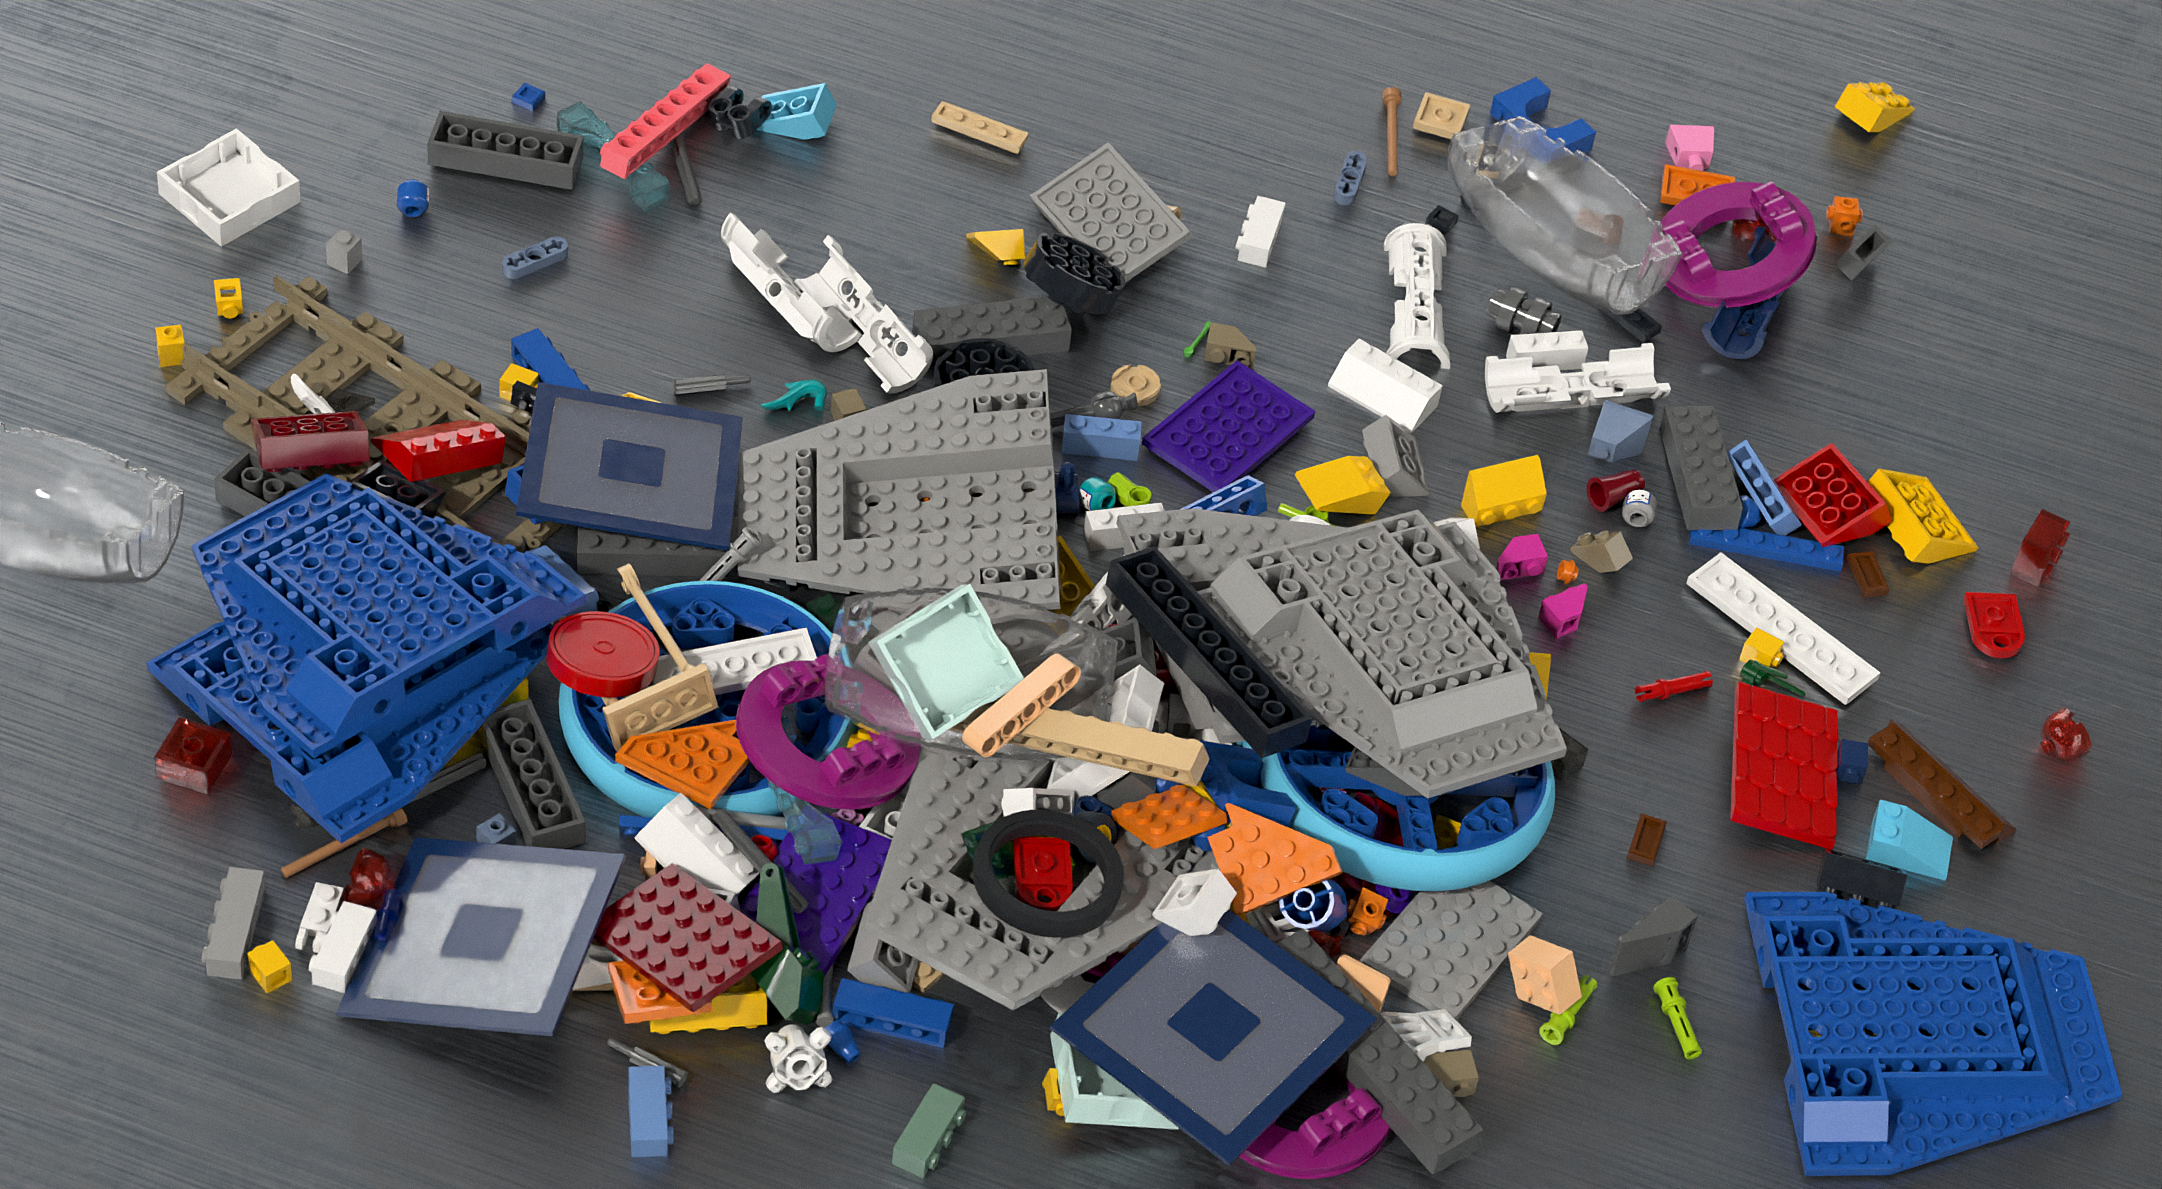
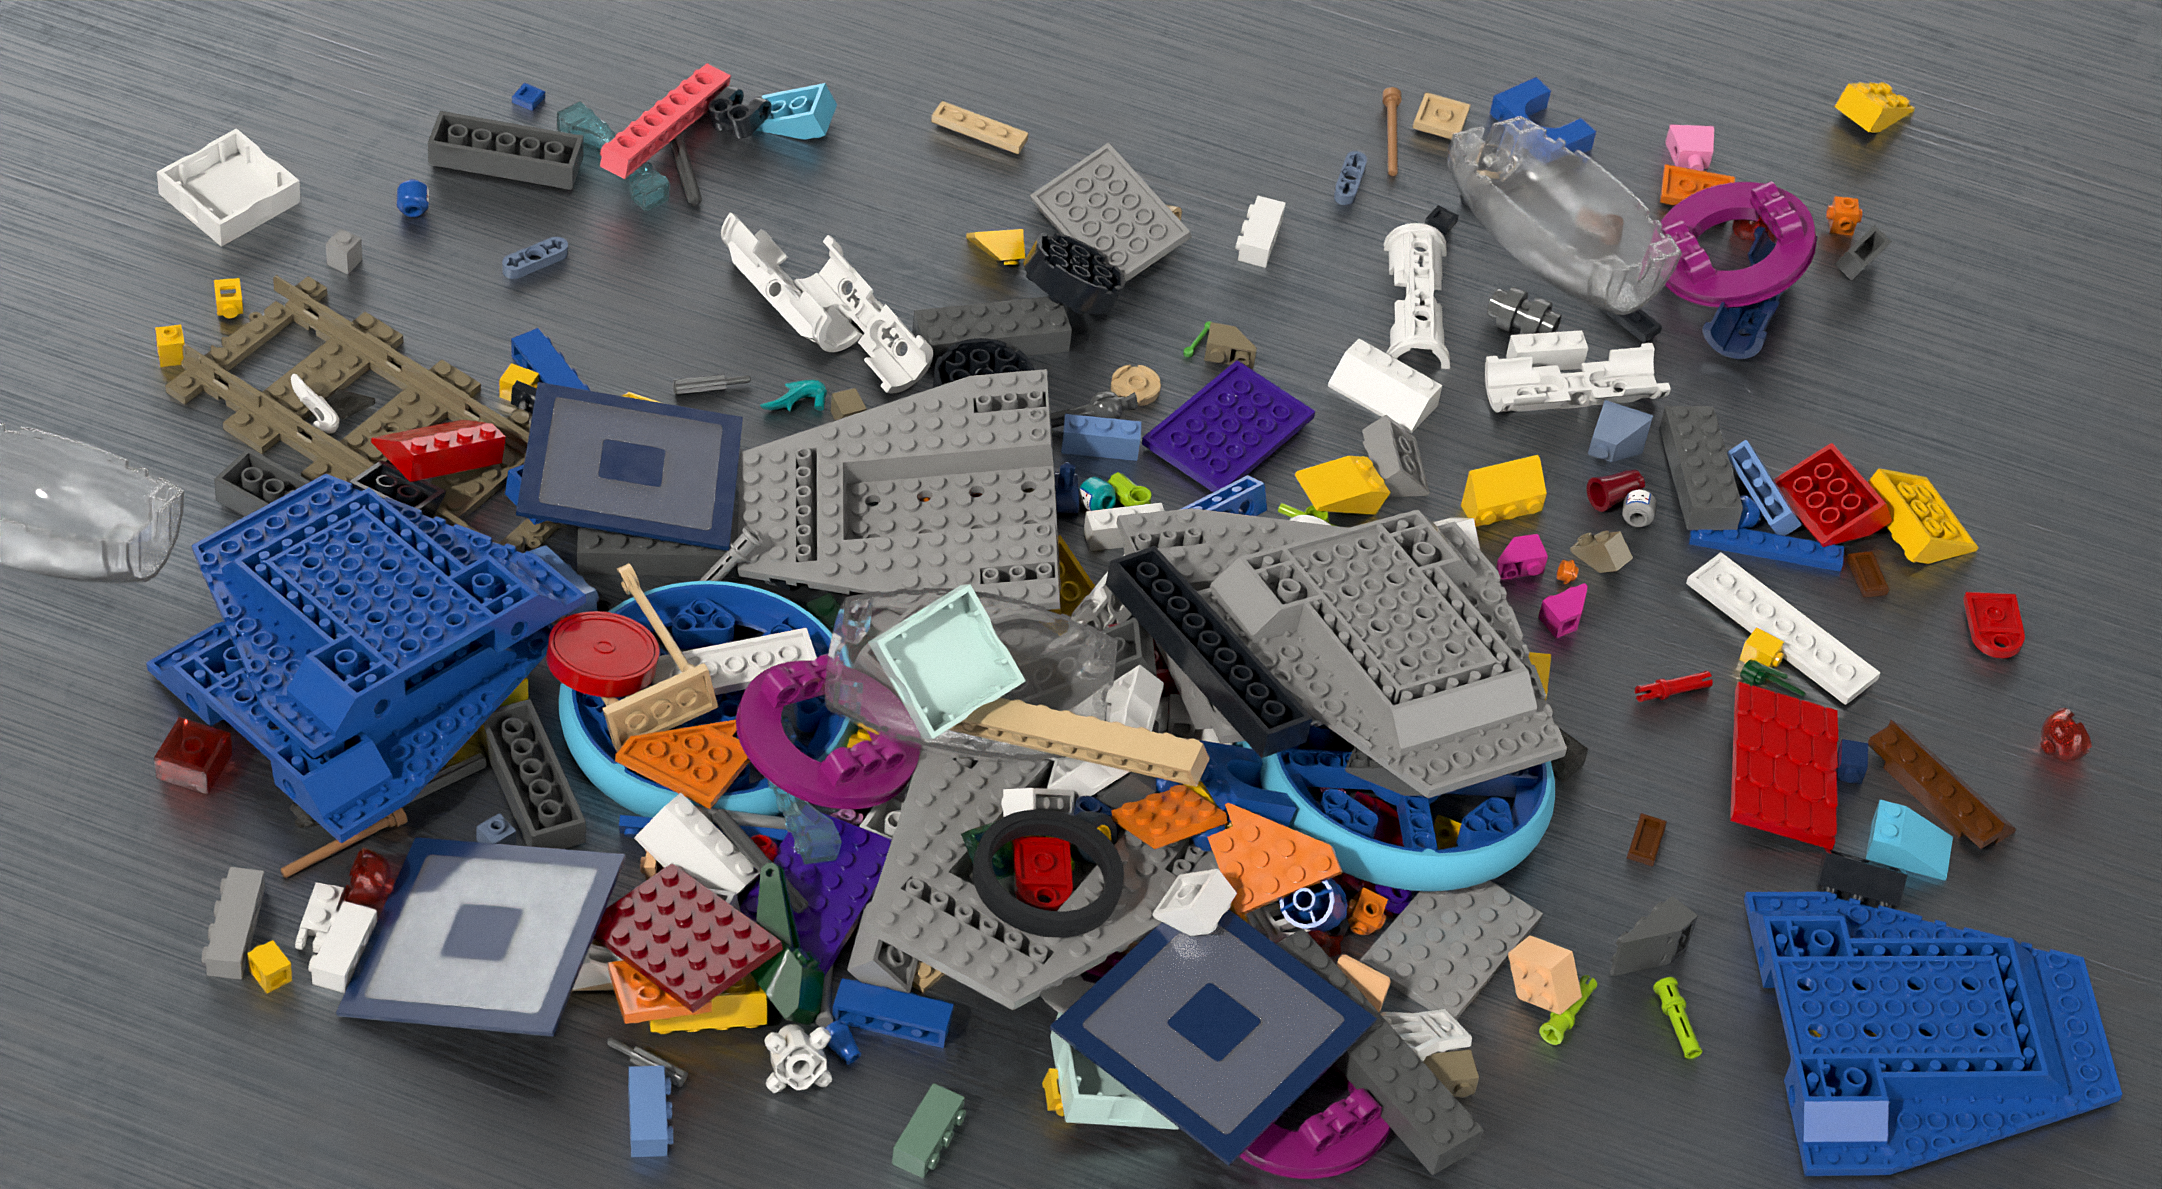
(310, 440): dark red slope -> none
(388, 915): clear blue axle -> none
(1021, 705): light nougat beam -> none
(2041, 548): clear red brick -> none

